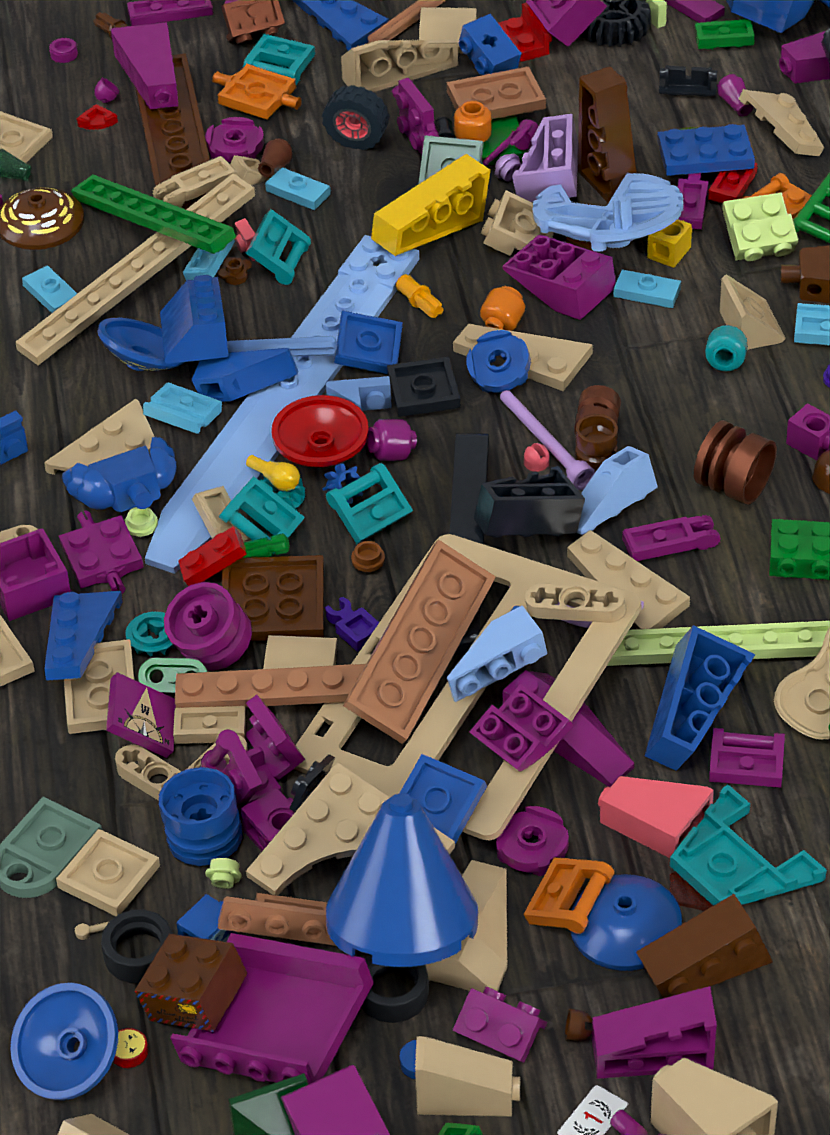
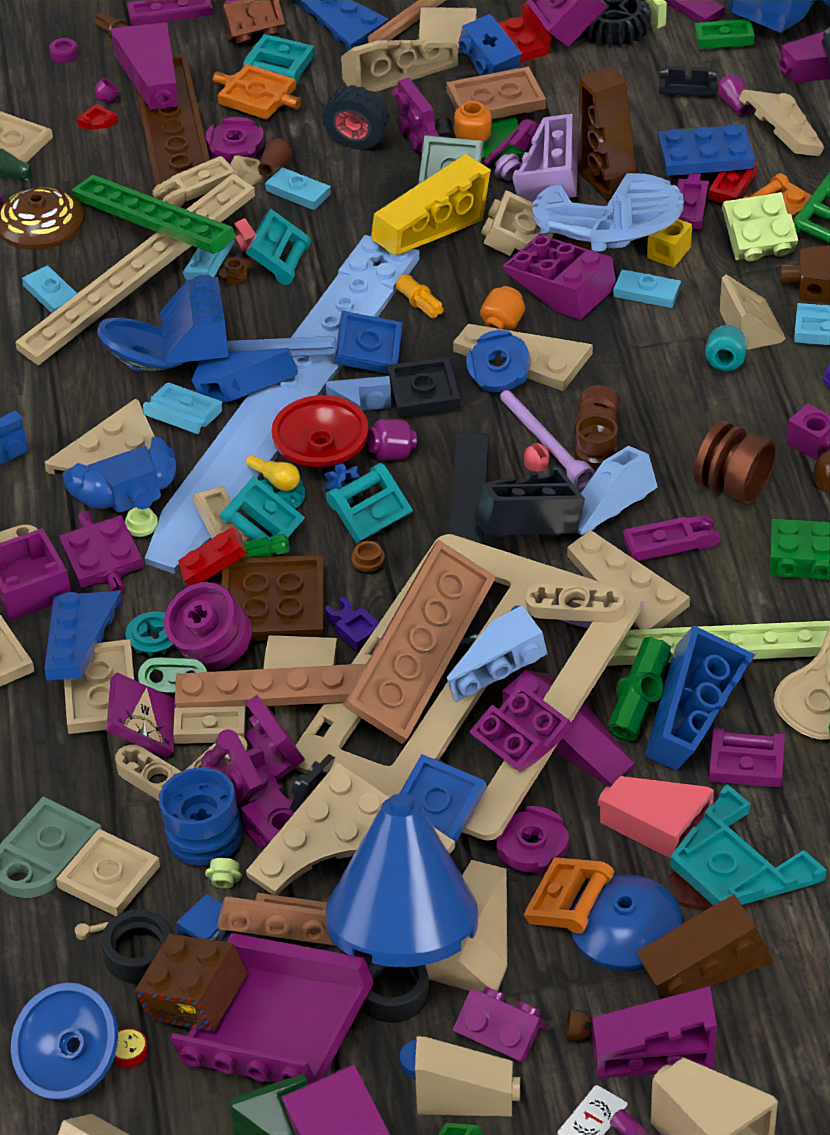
(639, 689): none -> green piece

